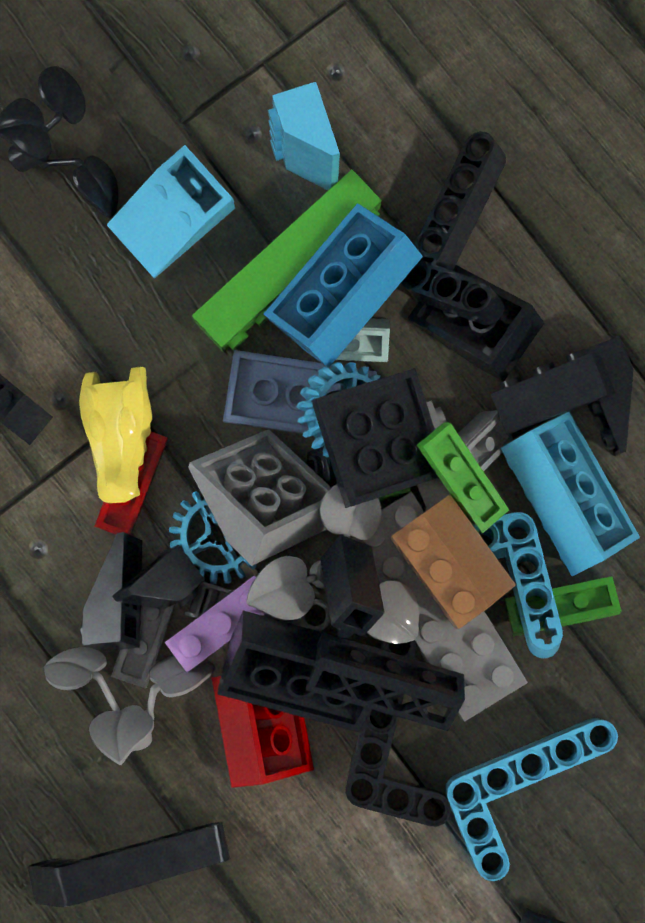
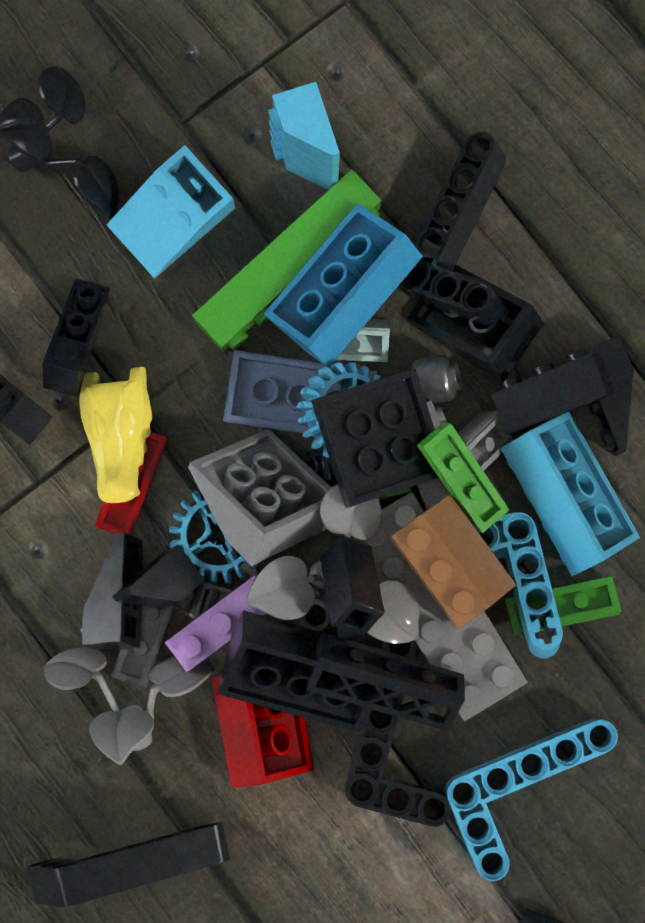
(74, 338): none -> black slope
(438, 378): none -> flat silver head

